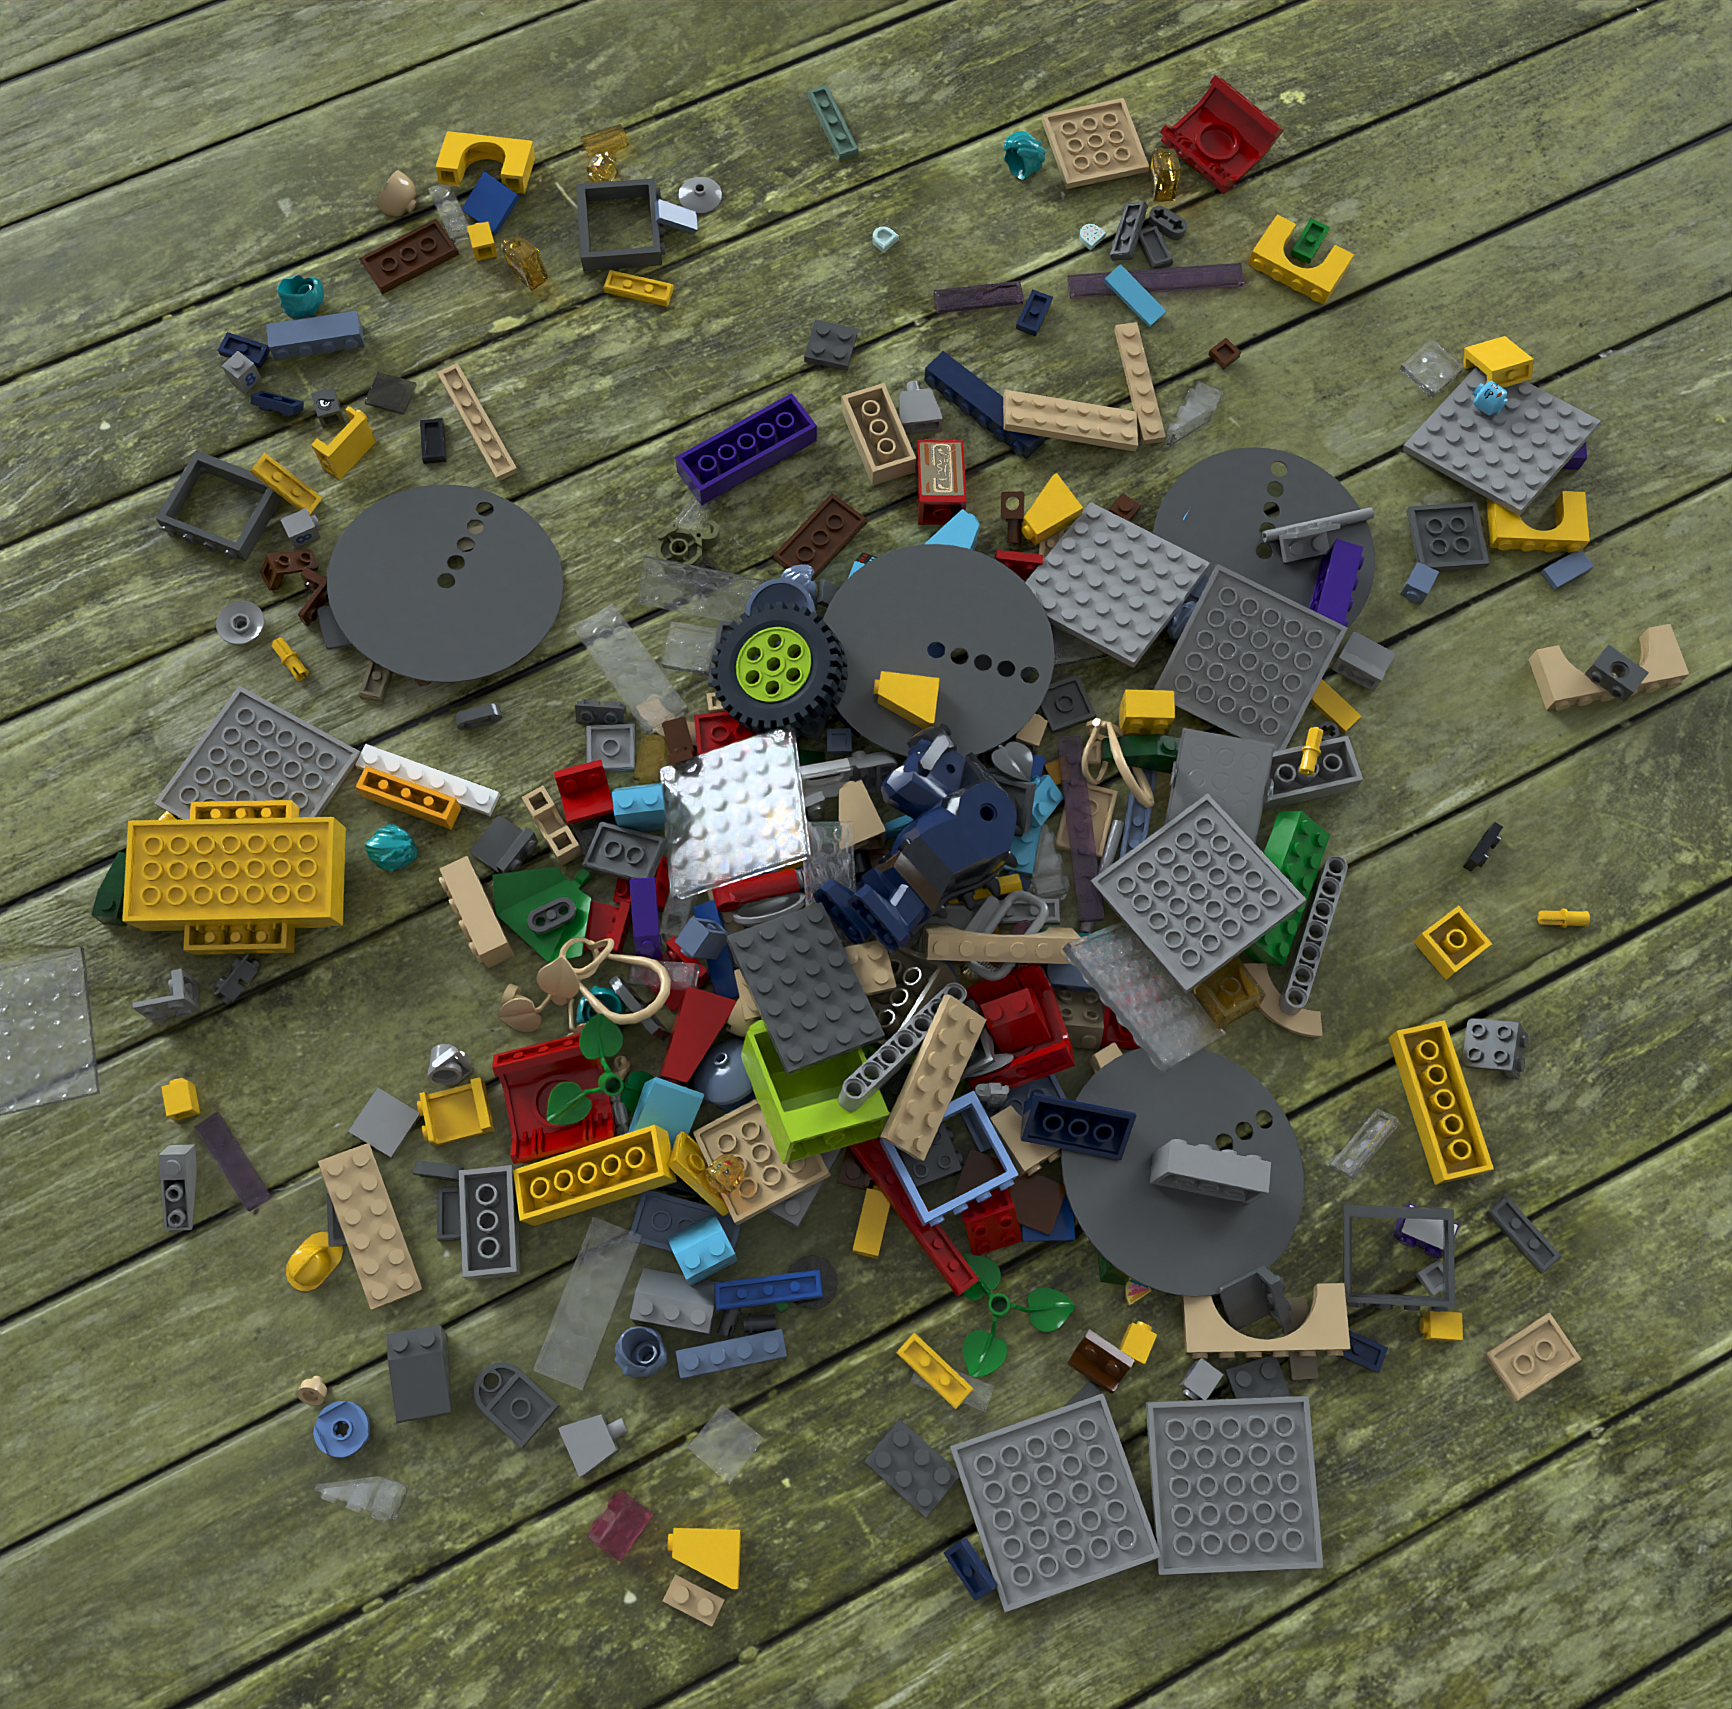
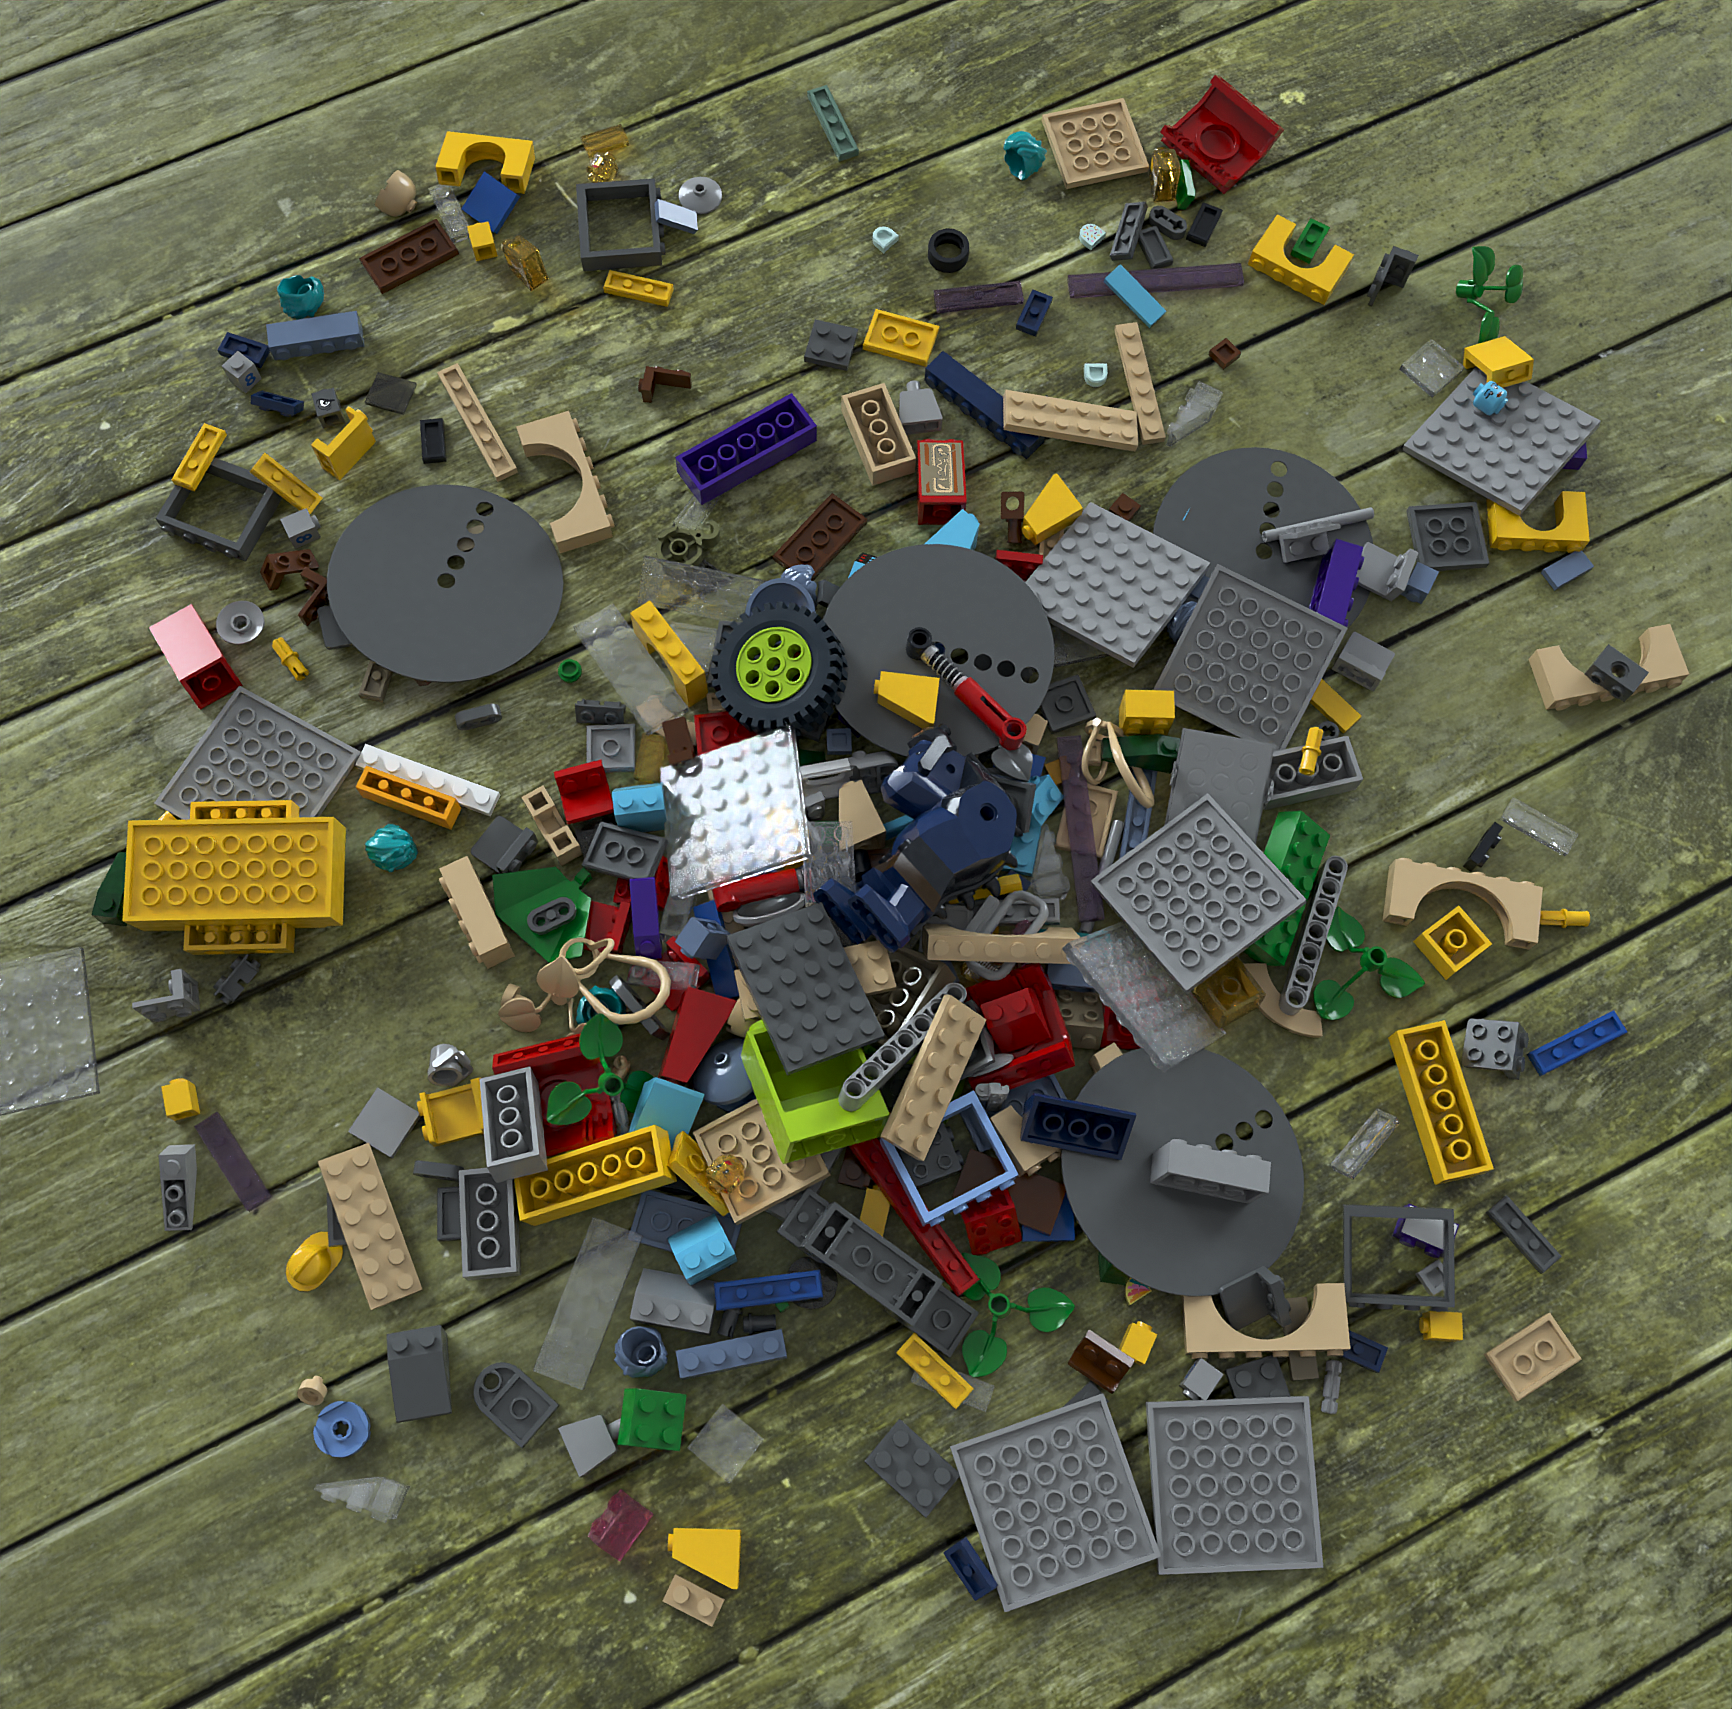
(195, 656): none -> slope
(199, 457): none -> yellow tile
(513, 1124): none -> light grey brick
(569, 671): none -> green plate
(587, 519): none -> tan arch
(652, 1419): none -> green brick
(658, 636): none -> yellow arch
(662, 376): none -> reddish brown bracket
(879, 1270): none -> dark grey bracket
(900, 337): none -> yellow tile
(949, 236): none -> black tyre
(967, 690): none -> piece
(1095, 374): none -> light aqua tile
(1185, 190): none -> green plate
(1204, 224): none -> black tile
(1331, 1386): none -> light grey axle
(1385, 572): none -> light grey bracket
(1396, 270): none -> dark grey bracket
(1397, 977): none -> green plant
(1473, 288): none -> green plant
(1514, 902): none -> tan arch
(1539, 826): none -> clear plate
(1576, 1043): none -> blue tile

